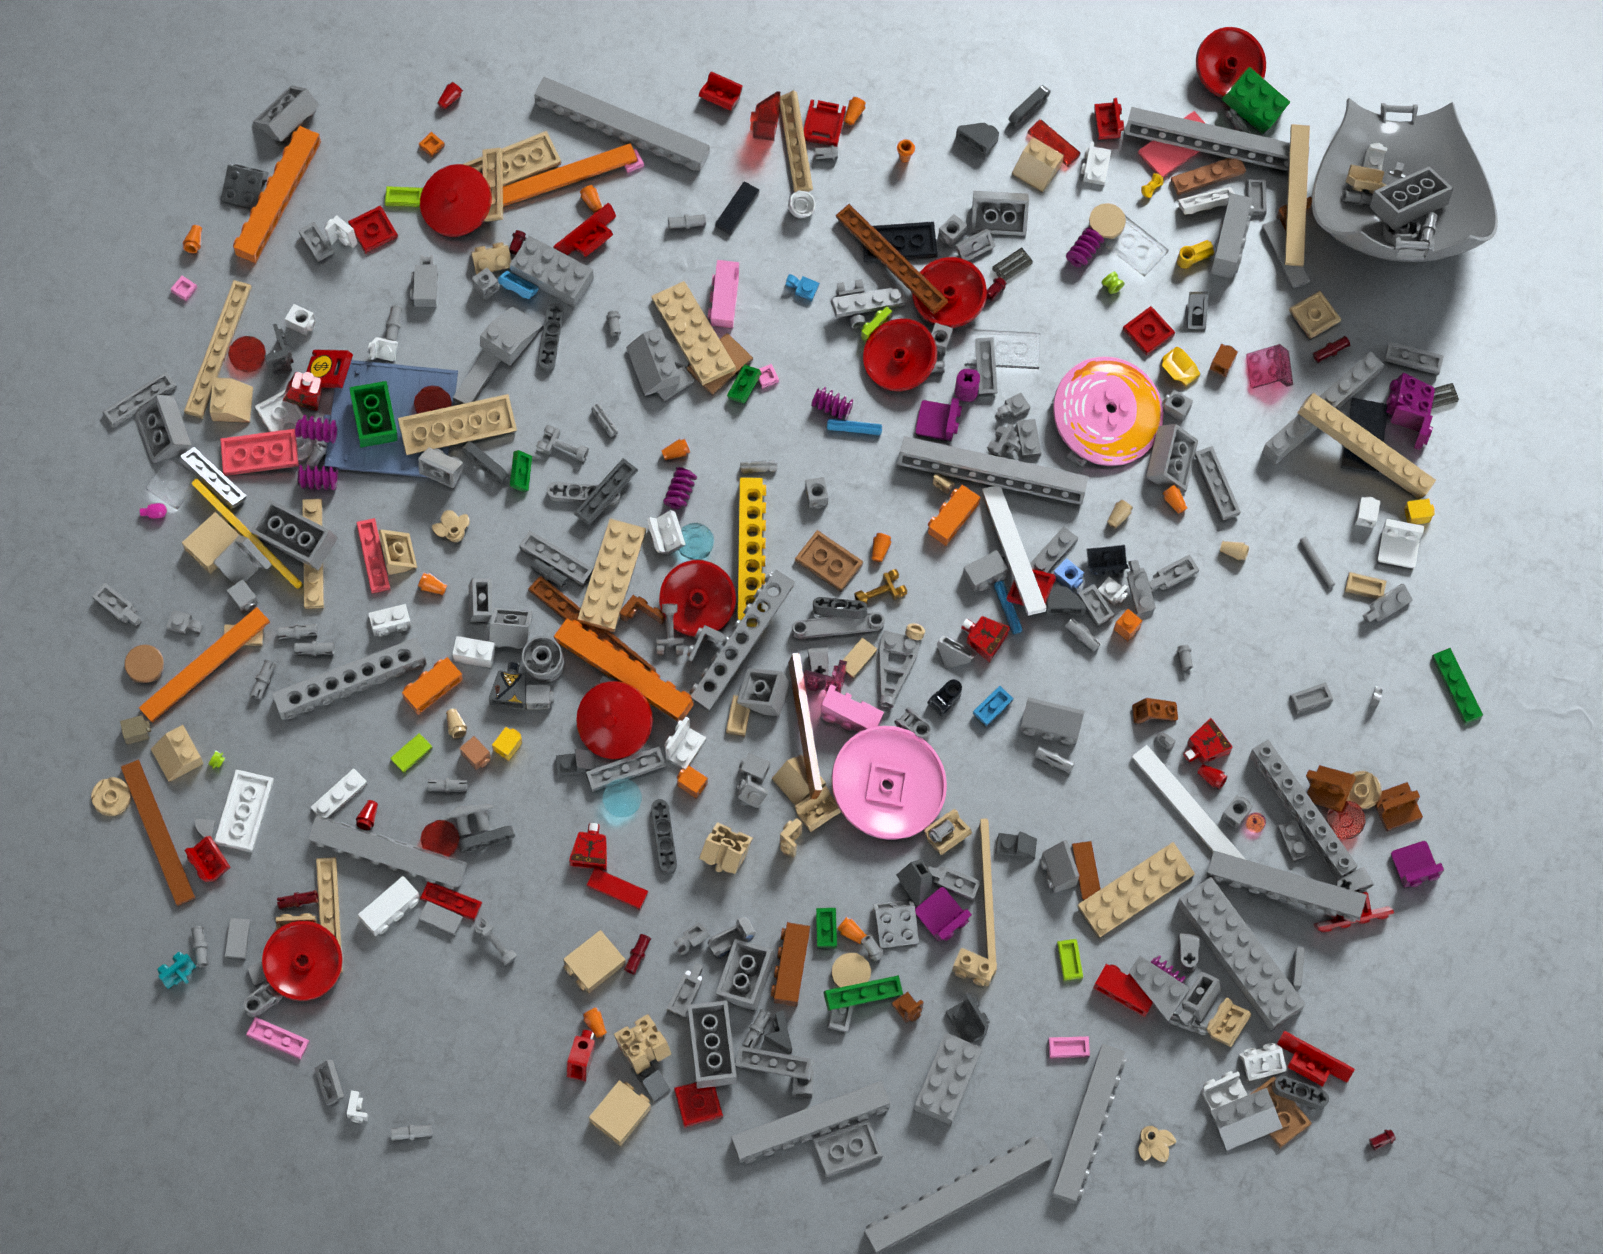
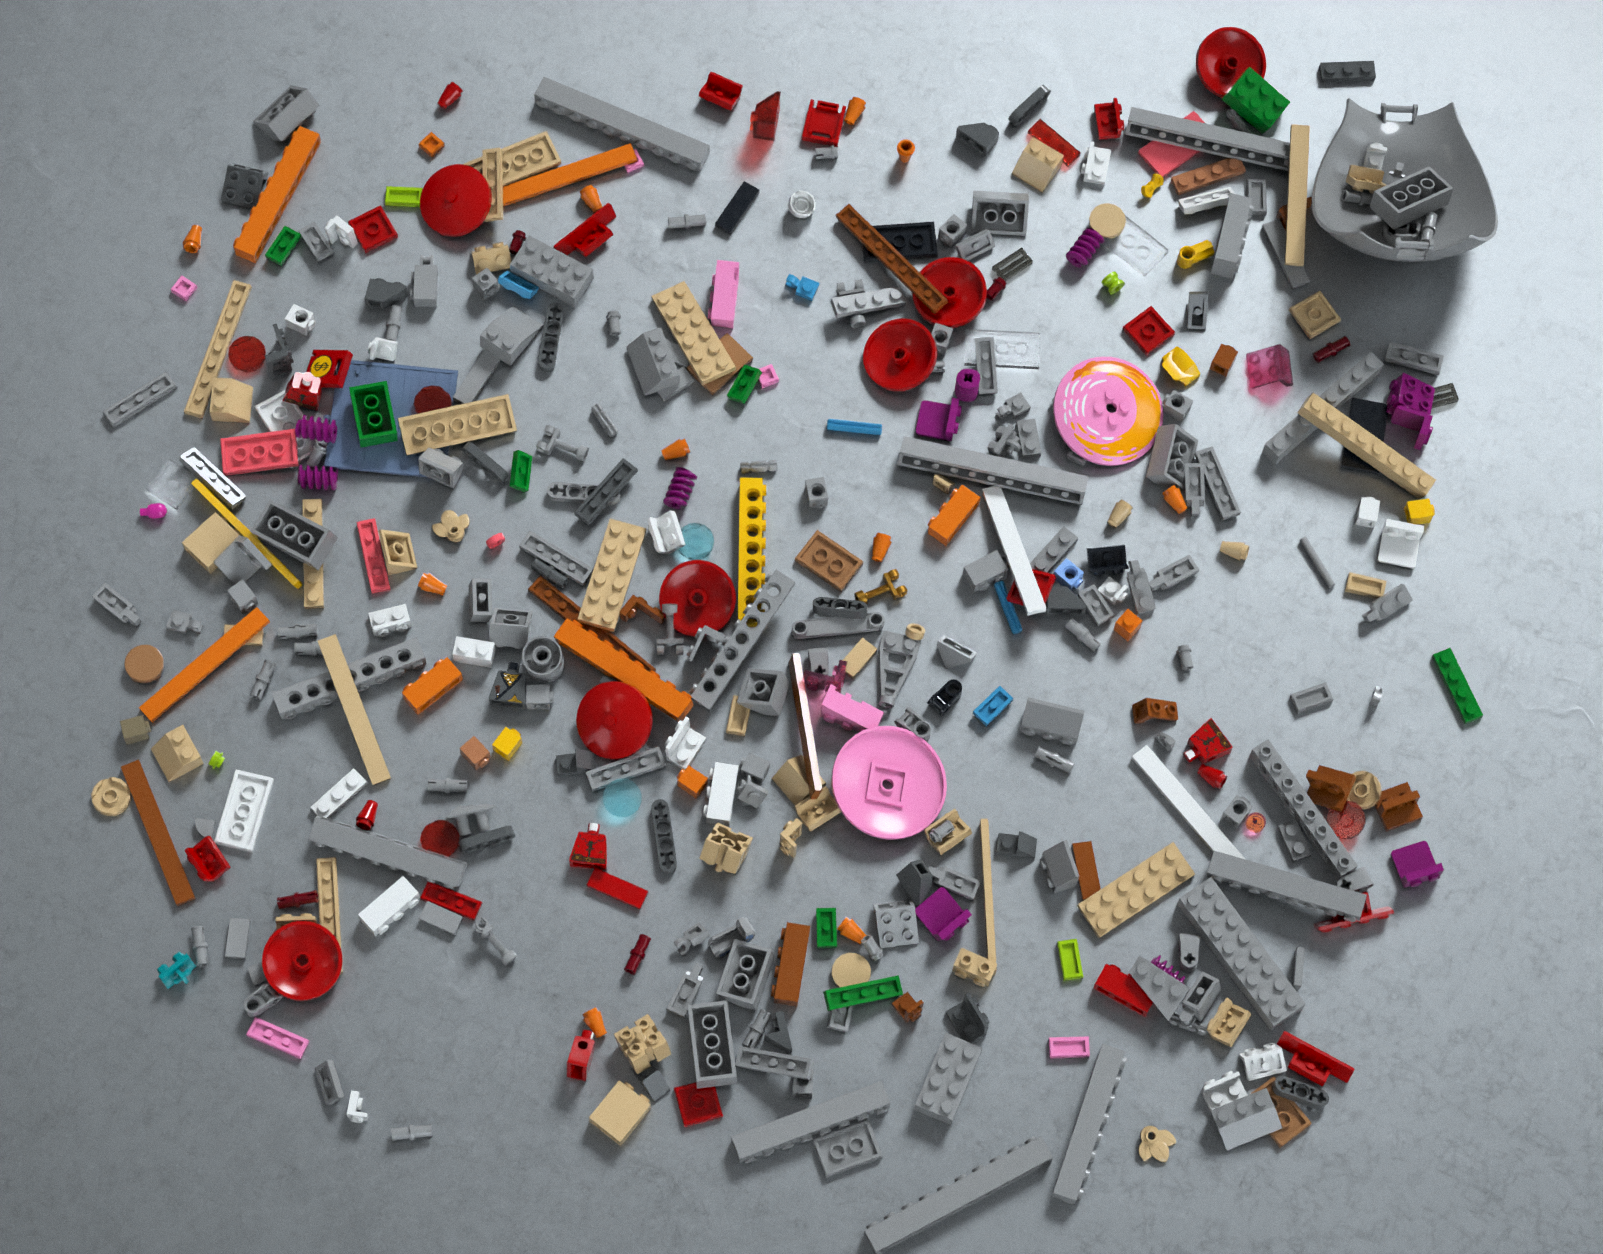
(162, 428): light grey slope -> none
(283, 245): none -> green plate
(354, 709): none -> tan tile
(384, 294): none -> dark grey slope
(411, 753): lime tile -> none
(456, 725): tan cone -> none
(495, 540): none -> coral tile
(593, 962): tan brick -> none
(721, 793): none -> white brick
(795, 142): tan tile -> none
(833, 403): magenta piece -> none
(880, 318): lime plate -> none
(985, 636): red torso -> none
(1194, 486): none -> light grey hinge
(1347, 71): none -> dark grey plate
(1382, 1139): dark red pin -> none

